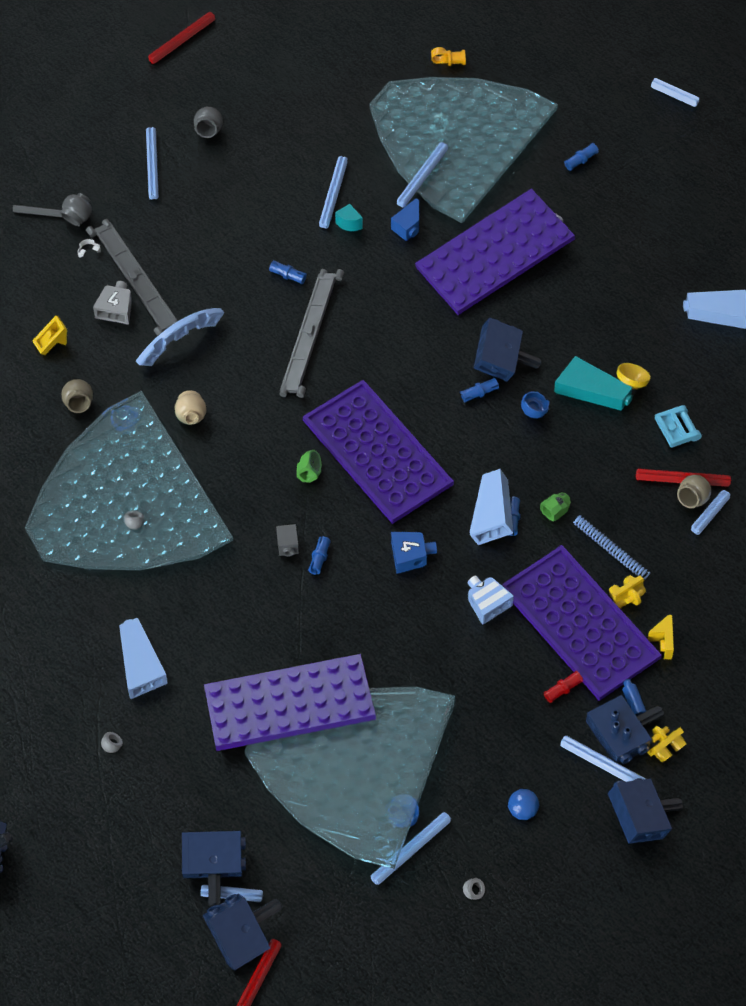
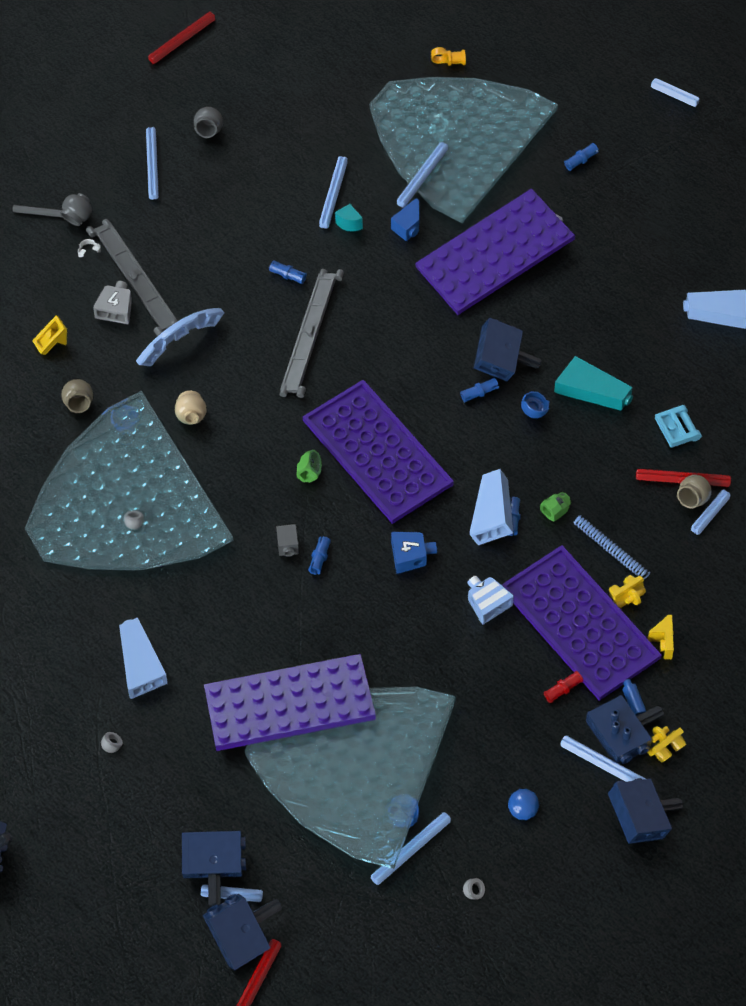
(633, 375): yellow piece -> none

